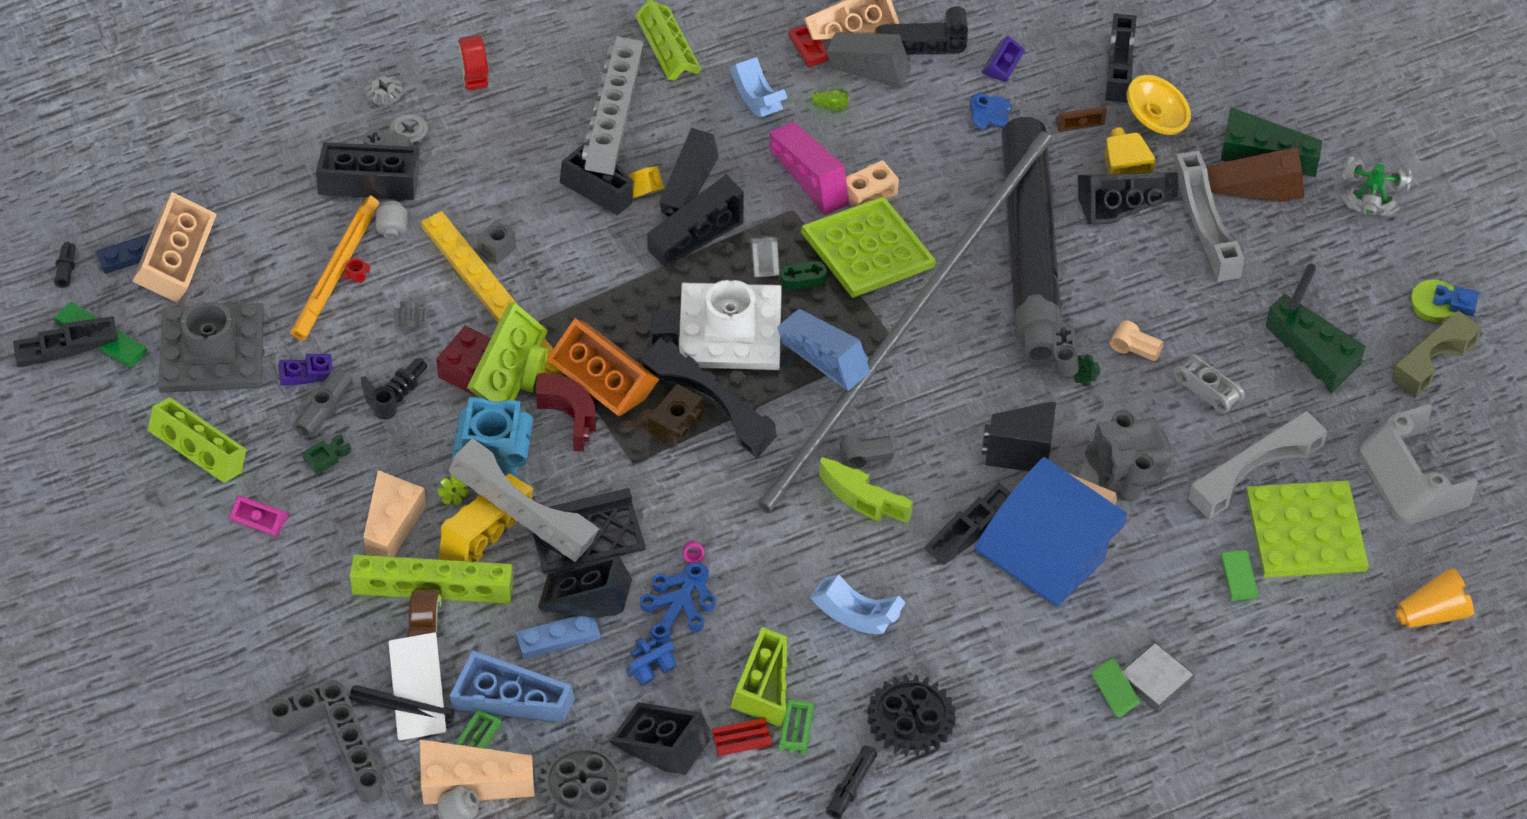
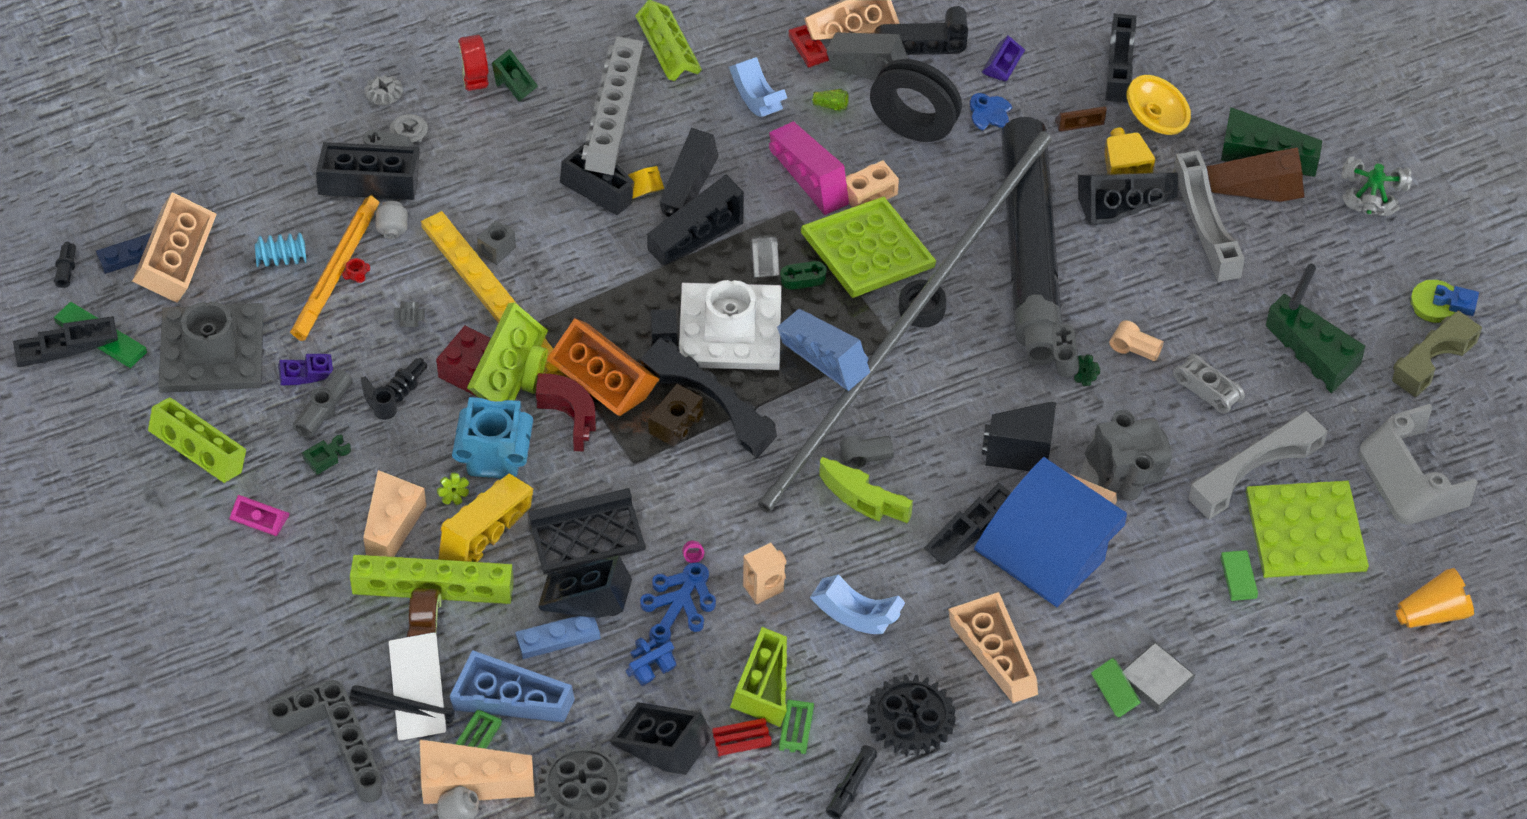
(280, 249): none -> medium azure piece
(510, 71): none -> dark green slope
(563, 530): light grey arch -> none
(764, 573): none -> light nougat brick
(925, 80): none -> black tyre
(928, 317): none -> black tyre
(995, 643): none -> light nougat wedge

